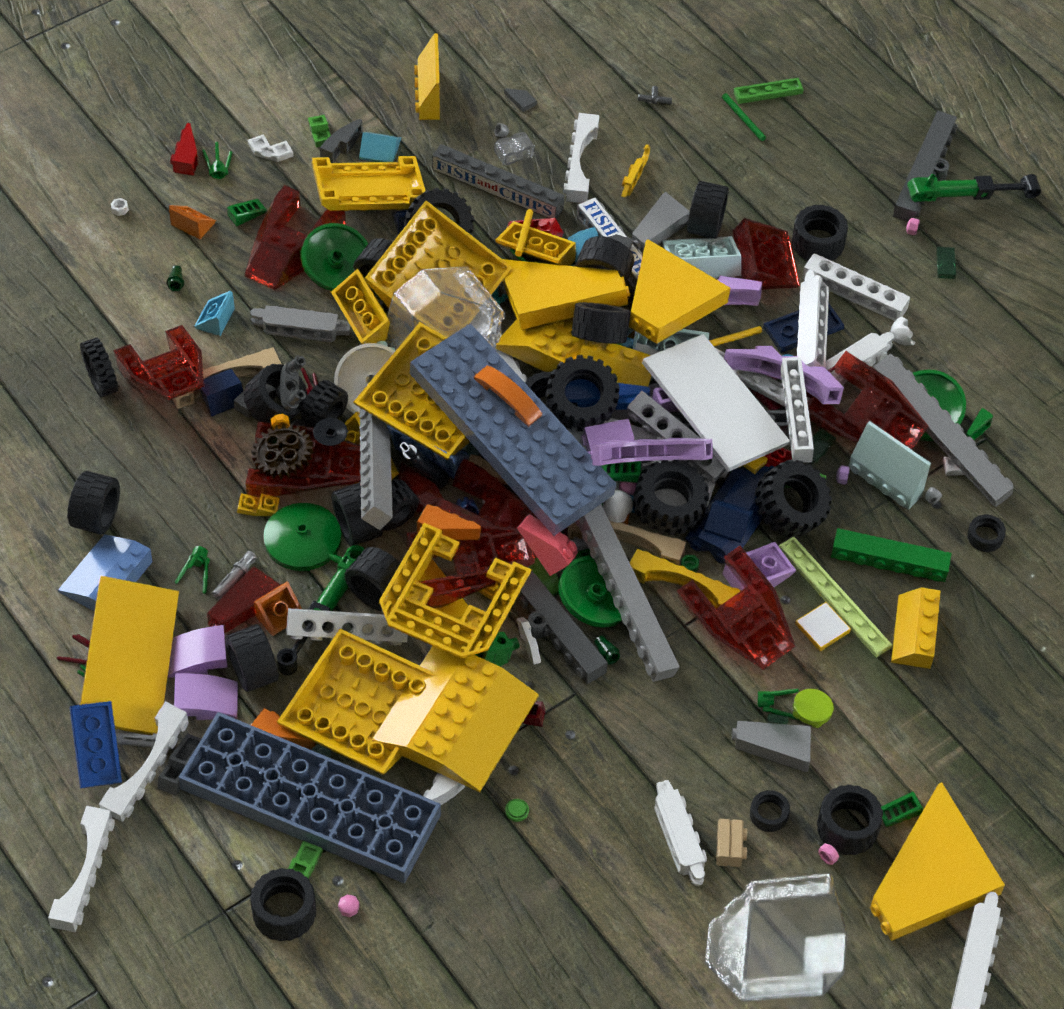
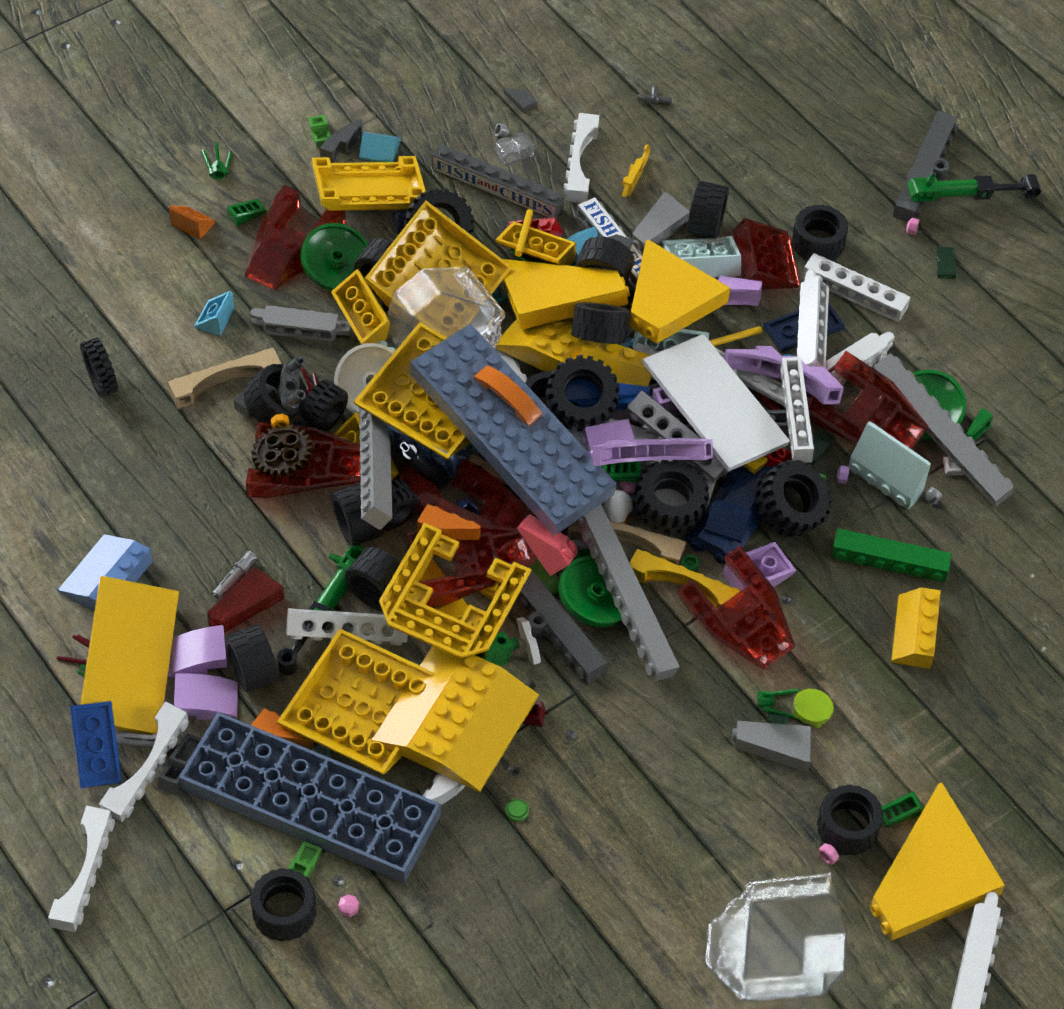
(93, 502): black tyre -> none
(119, 207): white tile -> none
(168, 373): clear red wedge -> none
(175, 279): dark green cone -> none
(185, 157): red slope -> none
(197, 558): green plant -> none
(221, 391): dark blue slope -> none
(258, 506): yellow slope -> none
(273, 608): orange slope -> none
(277, 152): white tile -> none
(302, 536): green dish -> none
(330, 426): black piece -> none
(428, 82): yellow slope -> none
(607, 650): dark green cone -> none
(679, 833): white hinge -> none
(730, 843): tan brick -> none
(743, 117): green bar -> none
(768, 90): bright green tile -> none
(773, 797): black tyre -> none
(823, 626): white tile -> none
(835, 597): yellowish green tile -> none
(902, 332): white hair -> none
(986, 521): black tyre -> none

